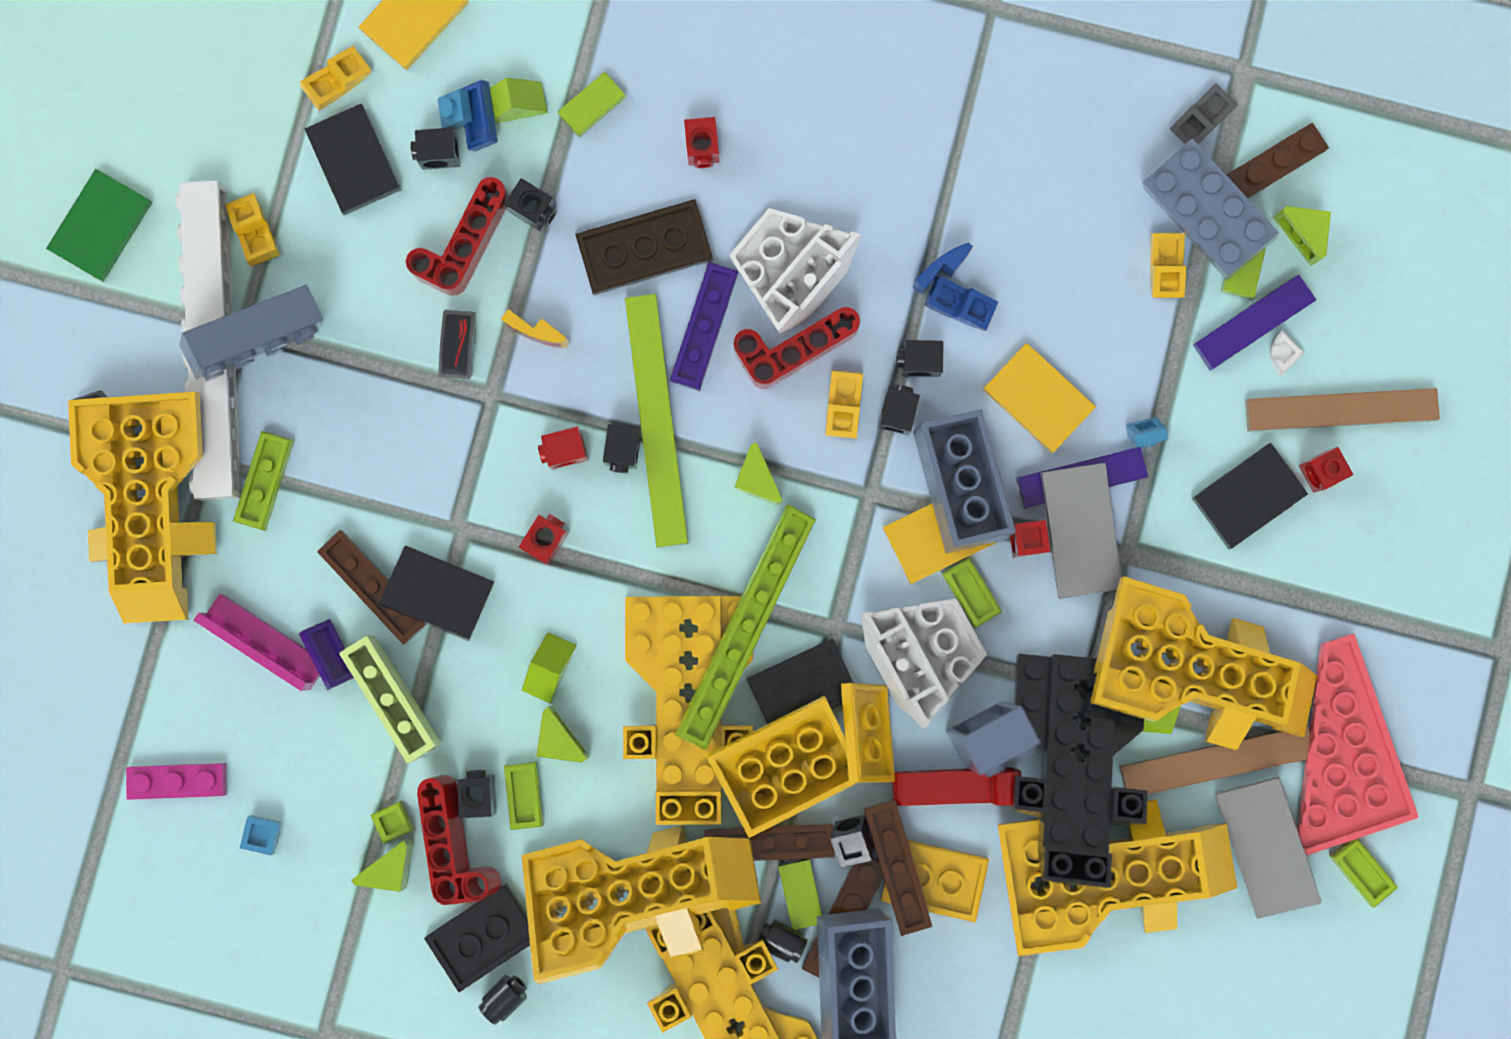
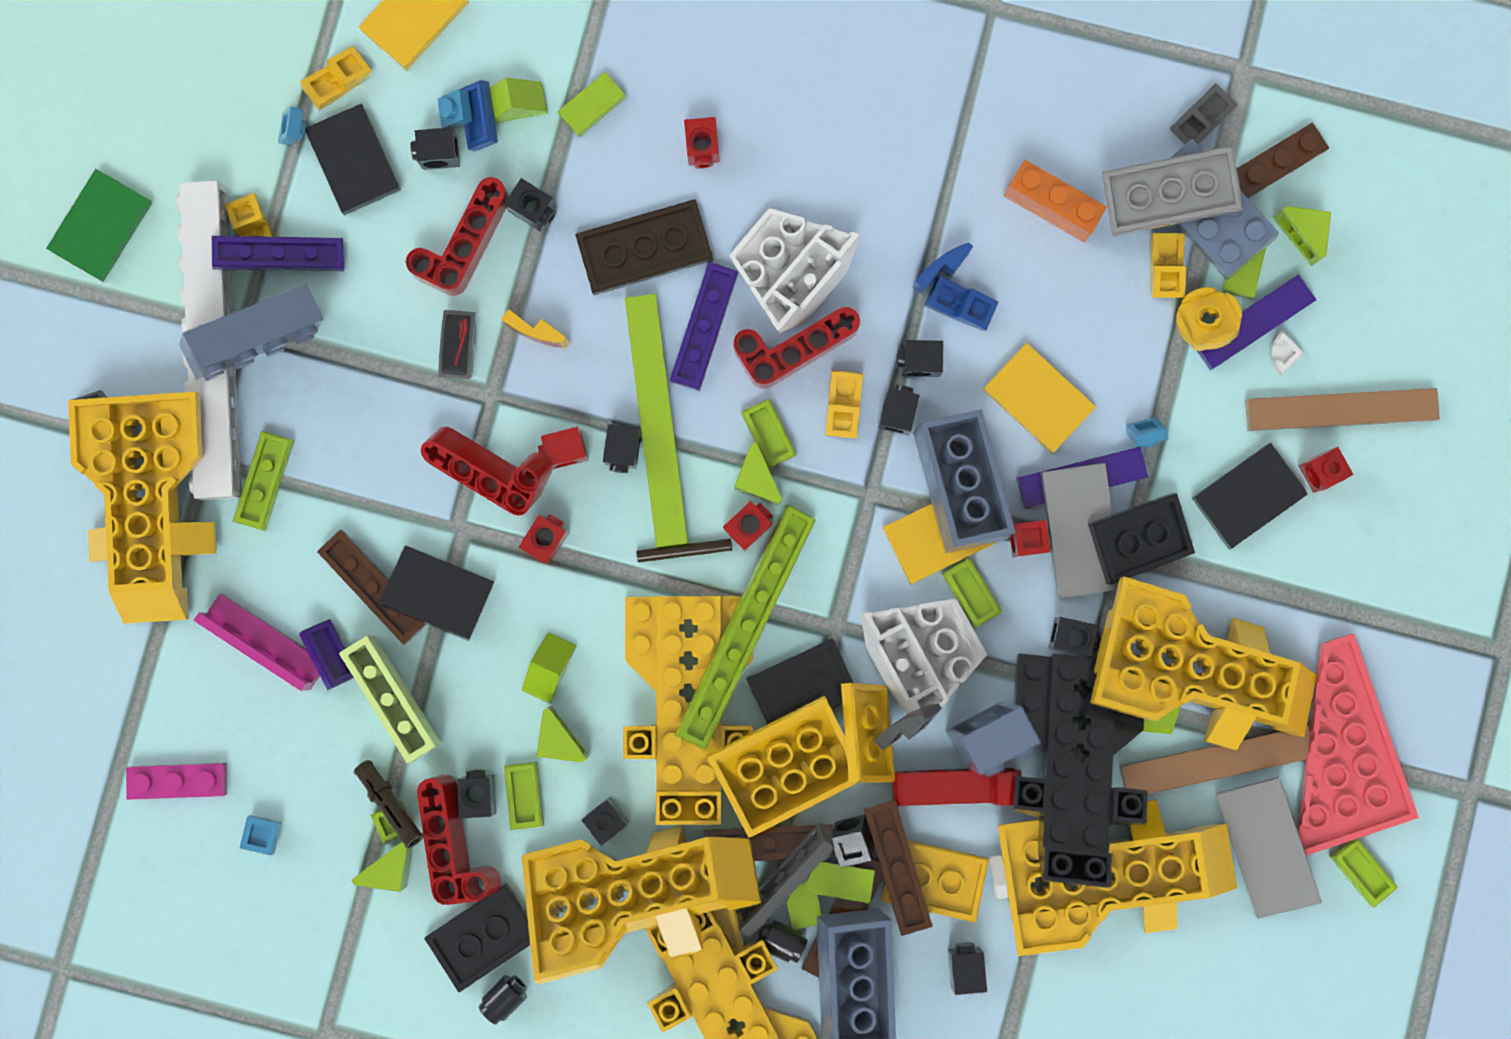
(277, 253): none -> dark purple tile
(292, 126): none -> dark azure plate
(380, 793): none -> dark brown pin
(485, 472): none -> red beam
(605, 821): none -> black brick
(684, 550): none -> dark brown bar
(745, 539): none -> red brick
(768, 433): none -> lime tile
(786, 878): none -> dark grey plate
(843, 883): none -> lime tile
(908, 725): none -> dark grey slope
(967, 969): none -> black brick
(998, 877): none -> white tile
(1055, 201): none -> orange brick
(1060, 636): none -> black brick
(1141, 538): none -> black tile
(1172, 191): none -> light grey tile
(1204, 335): none -> yellow plate

